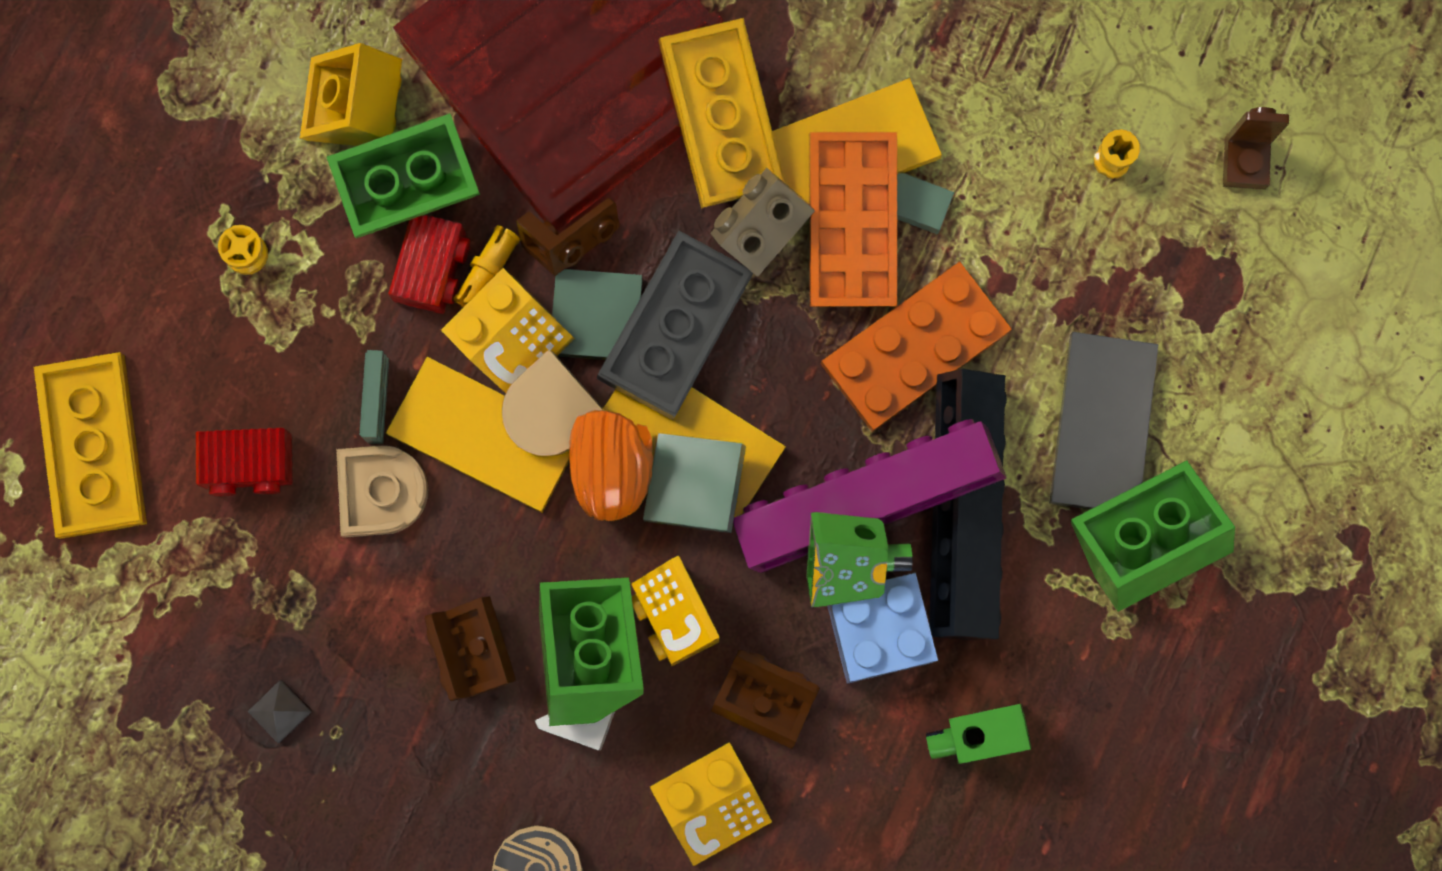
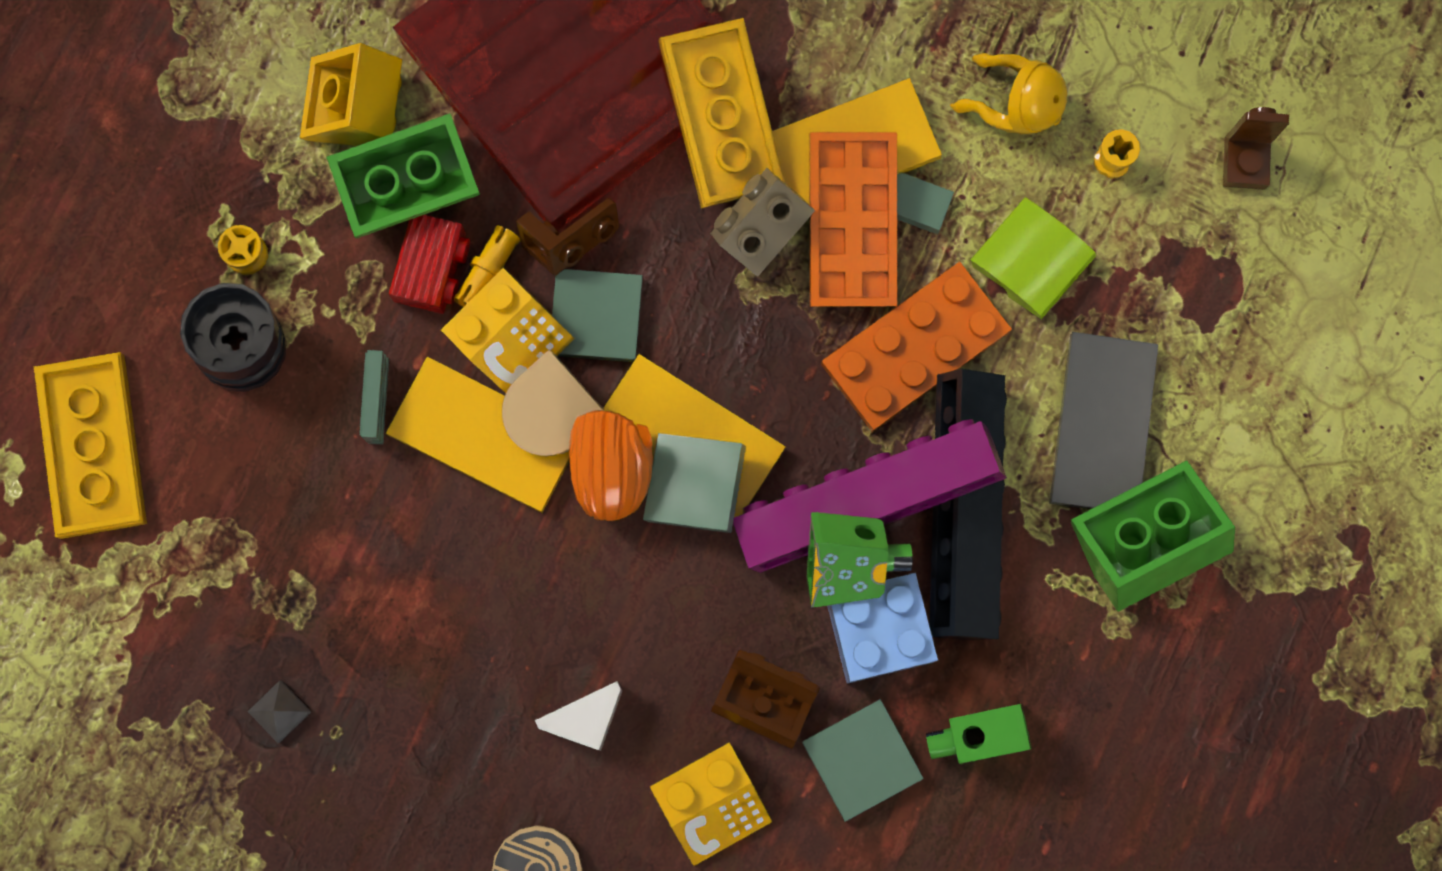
(212, 328): none -> black wheel
(244, 459): red brick -> none
(379, 490): tan tile -> none
(469, 649): reddish brown bracket -> none
(588, 649): bright green slope -> none
(674, 612): yellow slope -> none
(675, 325): dark grey tile -> none
(862, 760): none -> sand green tile
(1033, 257): none -> lime slope
(1034, 100): none -> yellow hair

